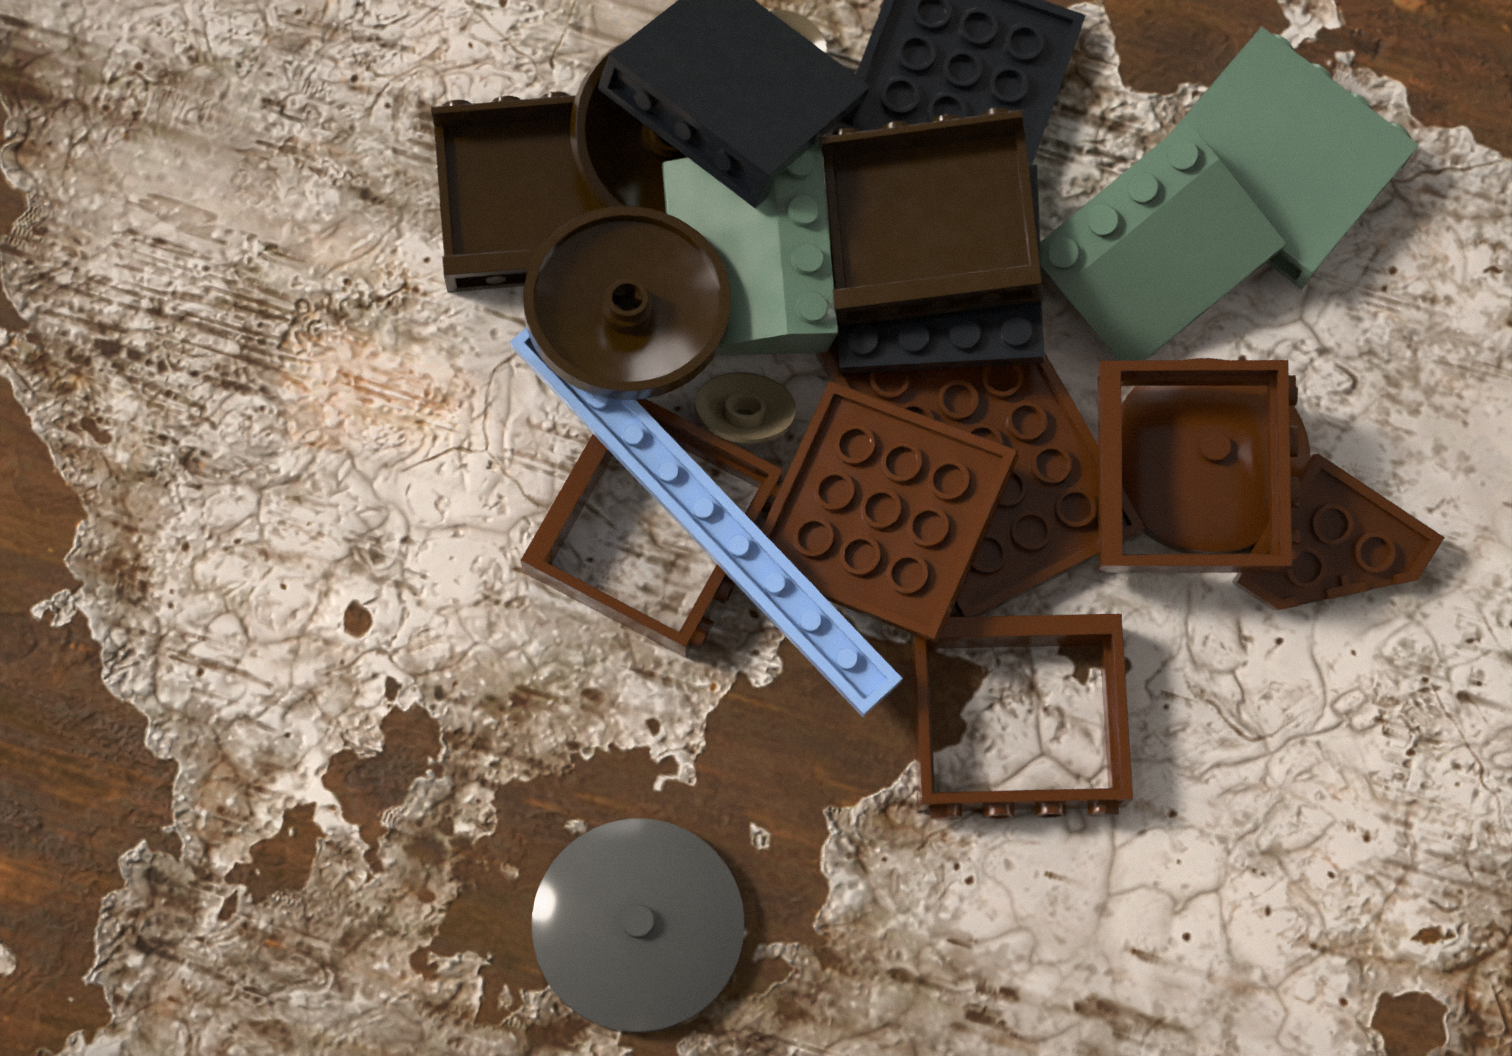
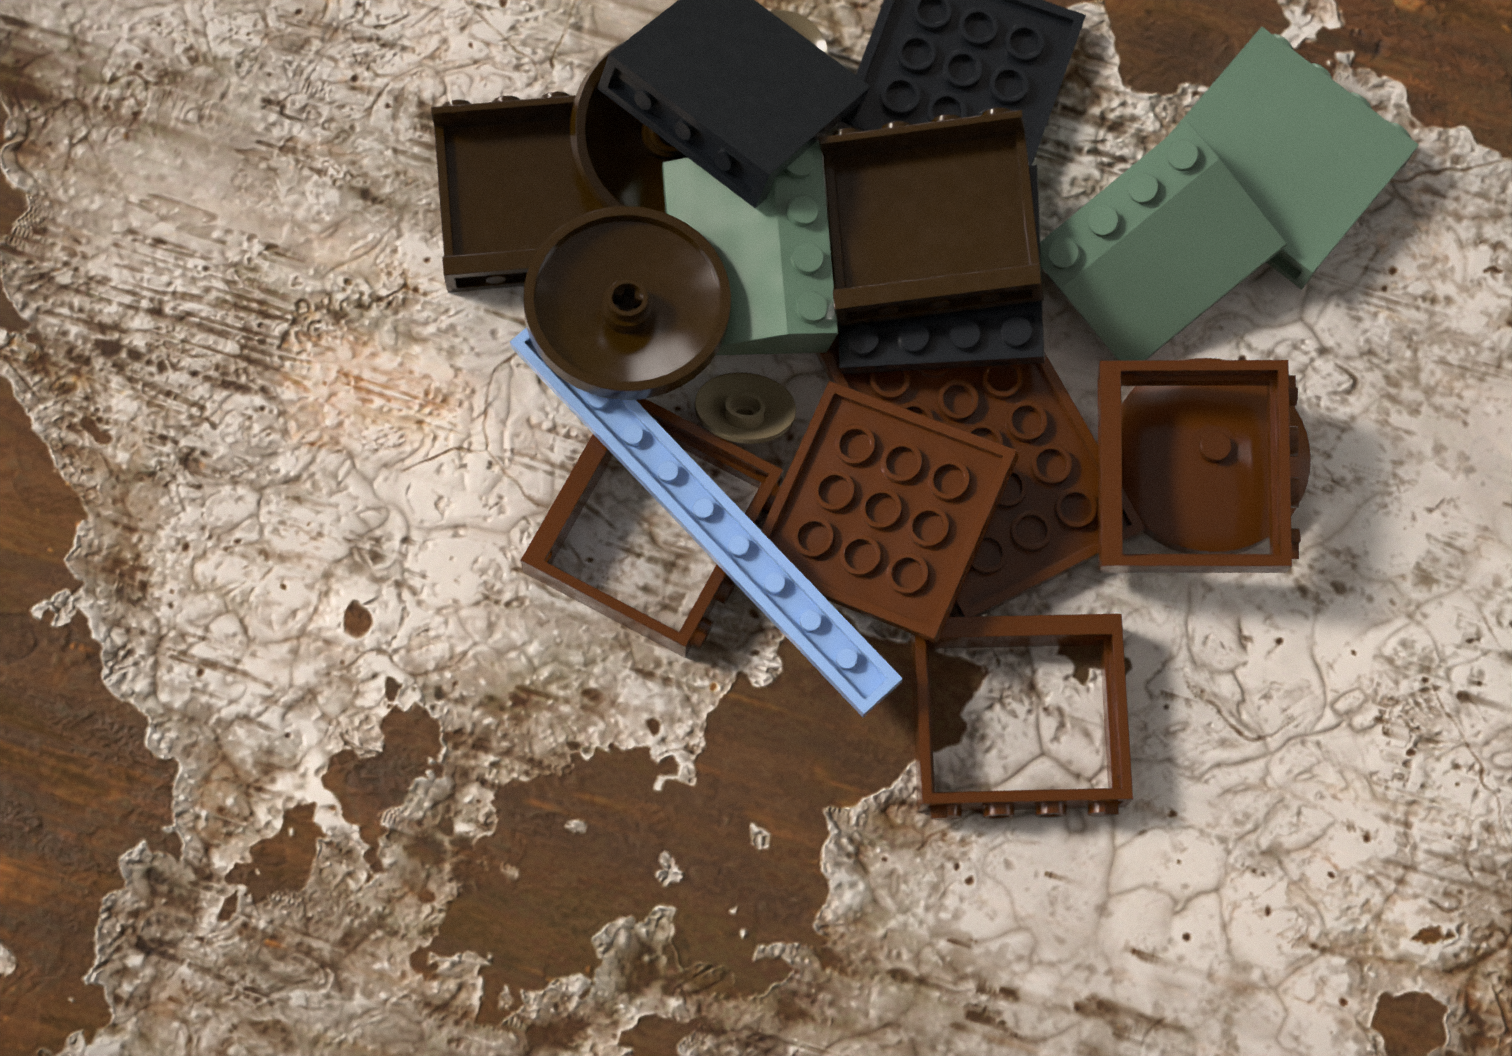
(638, 925): dark grey dish -> none
(1347, 544): reddish brown plate -> none

